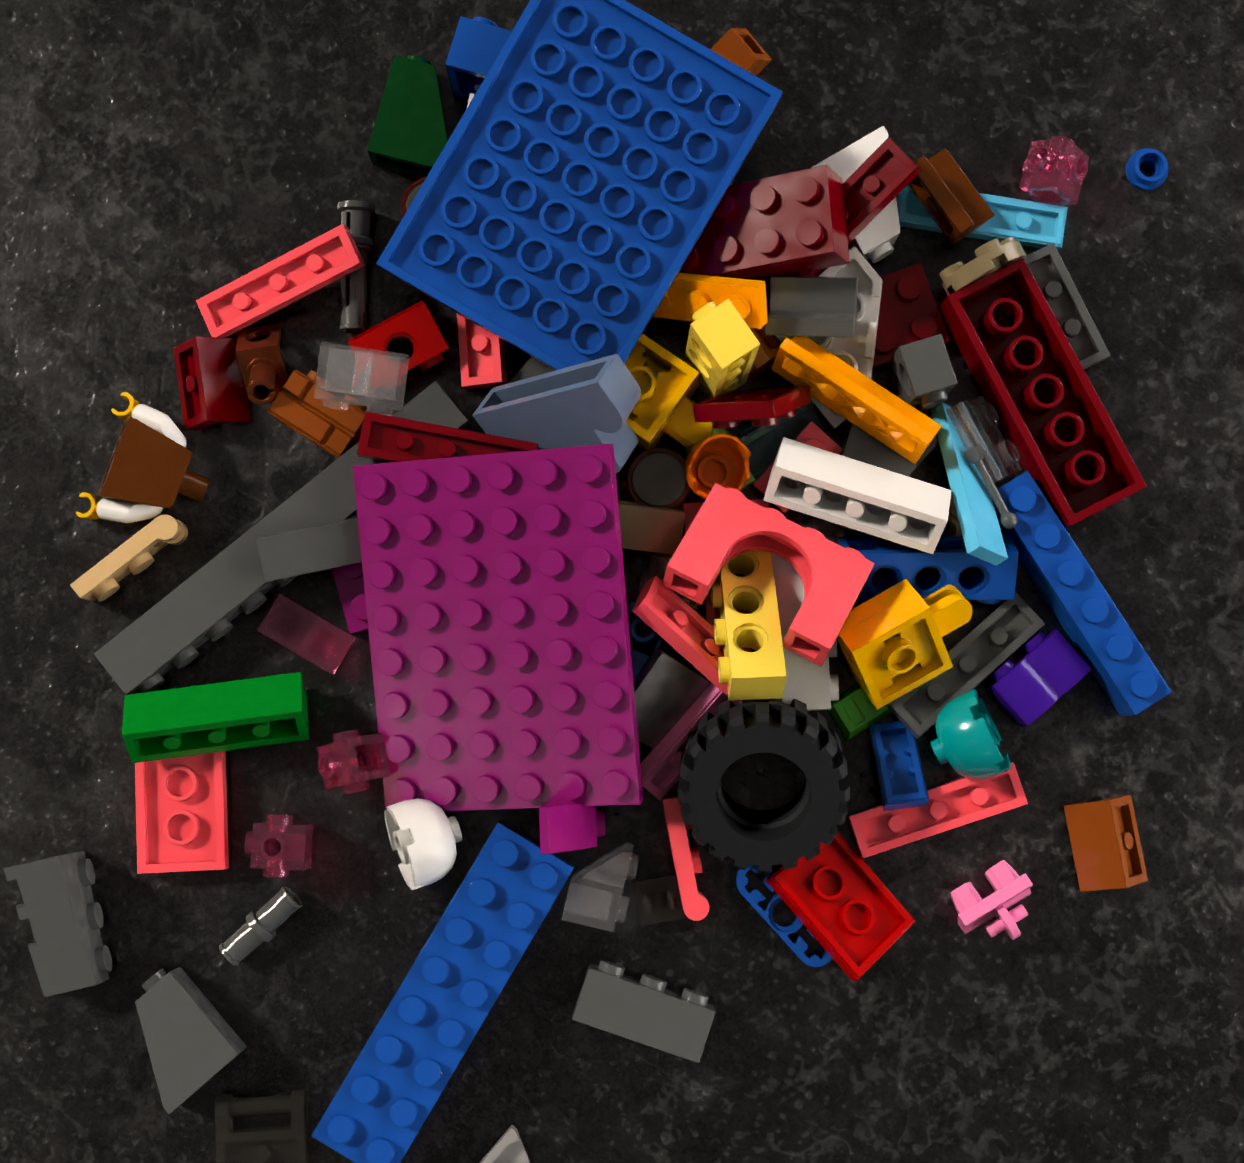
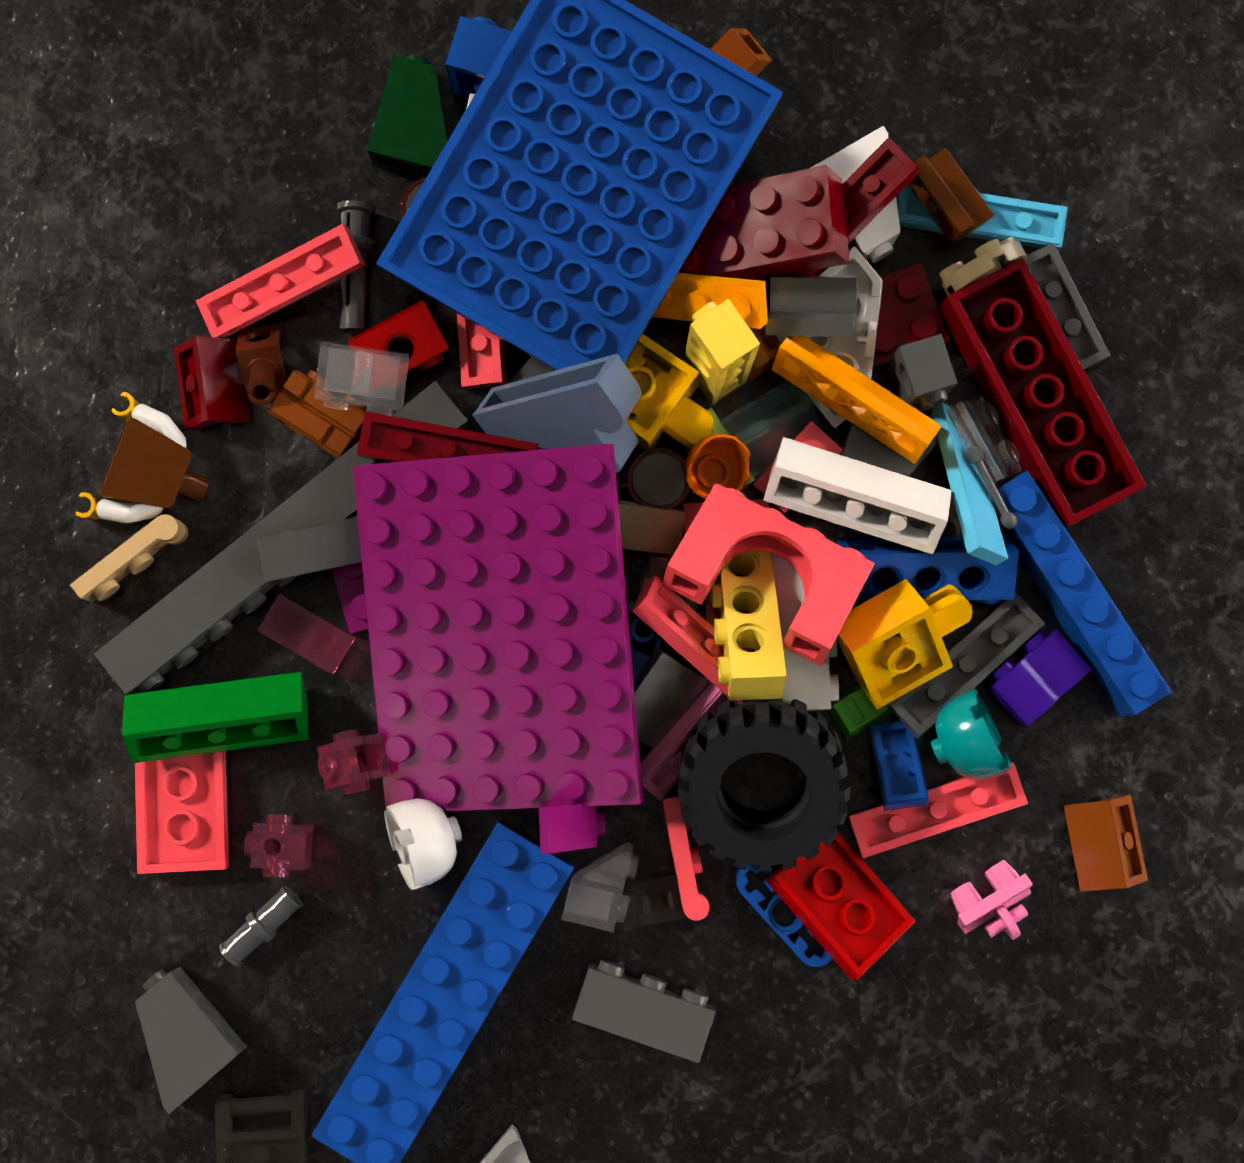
(63, 922): dark grey wedge -> none
(758, 405): dark red plate -> none
(1054, 171): clear pink brick -> none
(1155, 161): blue plate -> none

